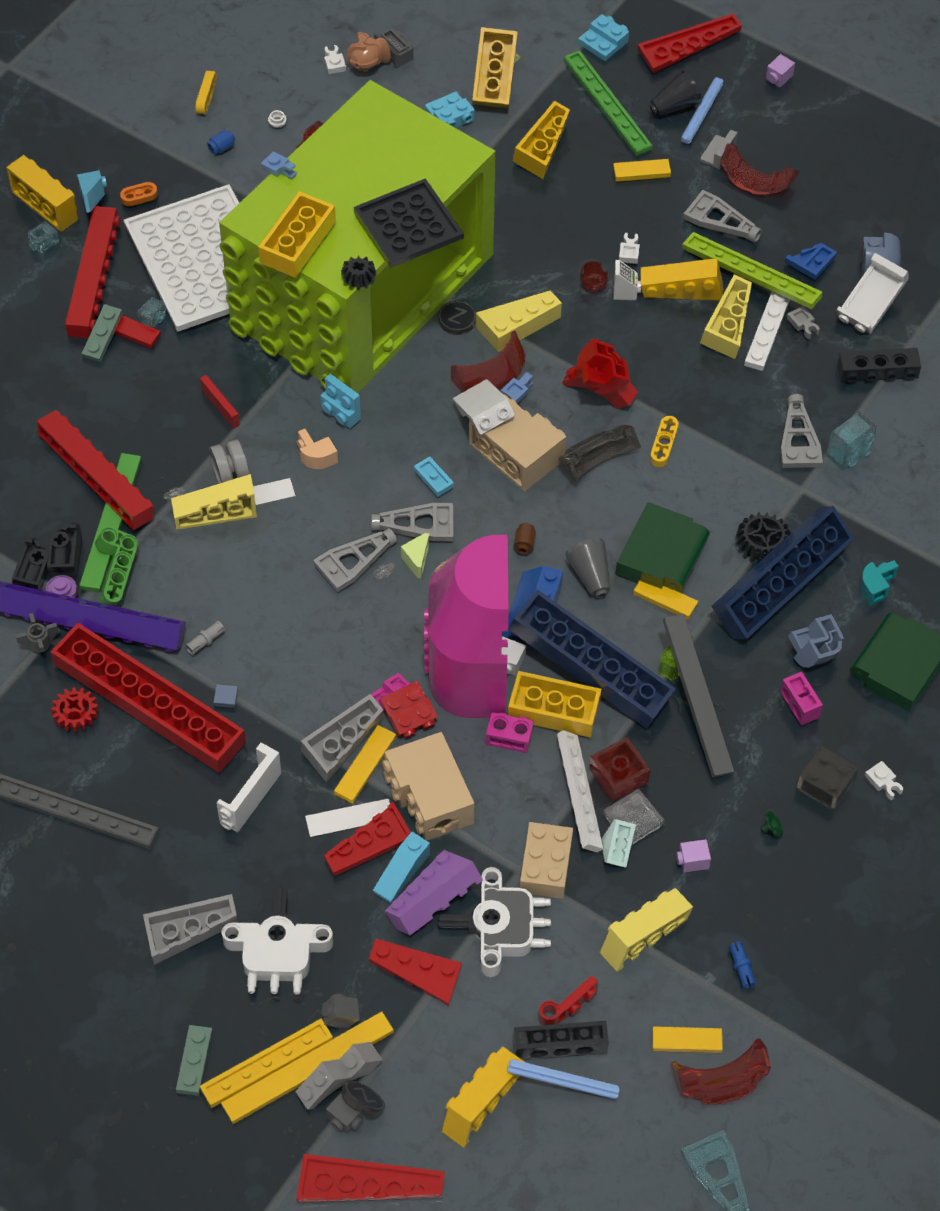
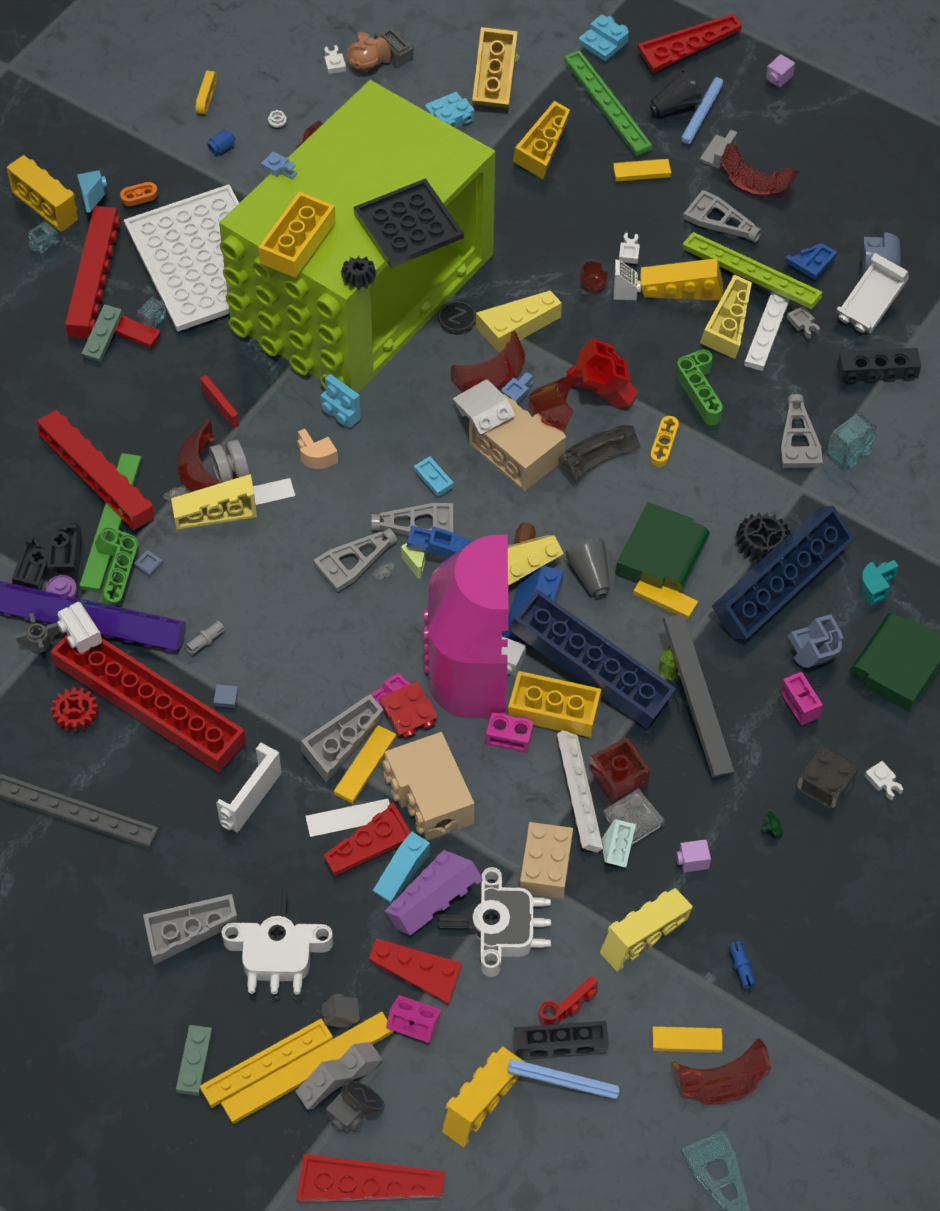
(79, 627): none -> white brick
(148, 563): none -> sand blue tile
(190, 468): none -> clear red windscreen
(413, 1018): none -> dark pink brick
(436, 541): none -> blue slope
(531, 555): none -> light yellow wedge
(550, 403): none -> clear red windscreen
(691, 375): none -> bright green beam

